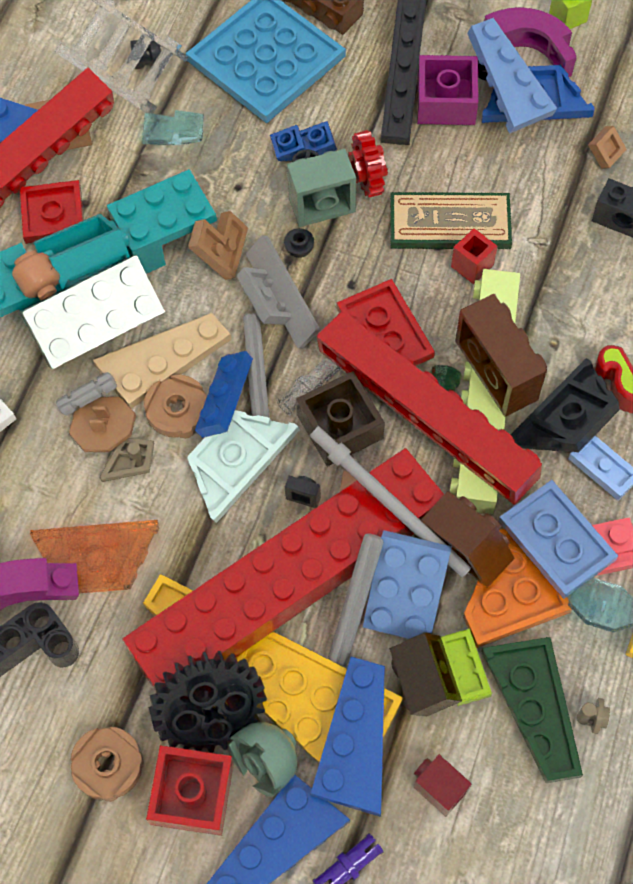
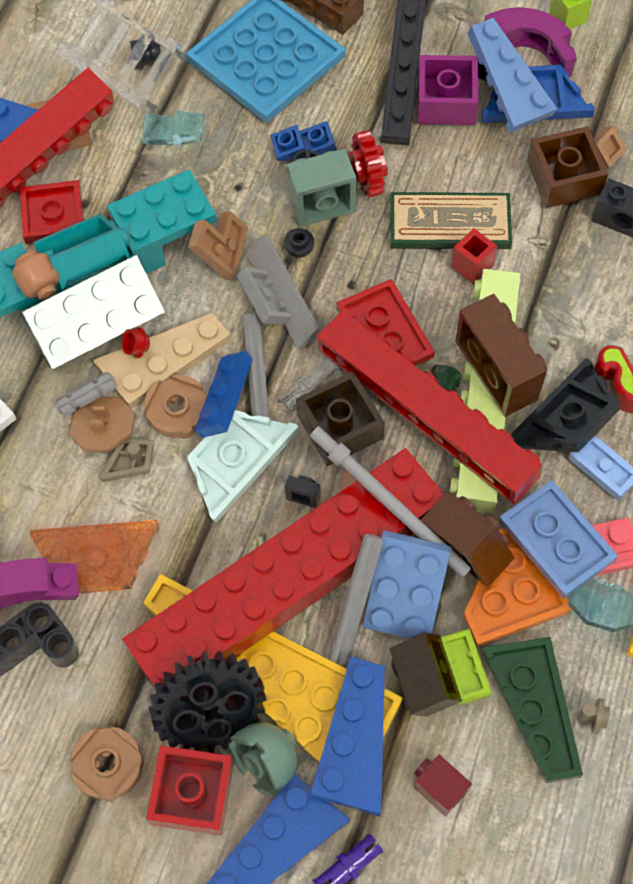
(135, 342): none -> red plate
(567, 167): none -> reddish brown brick

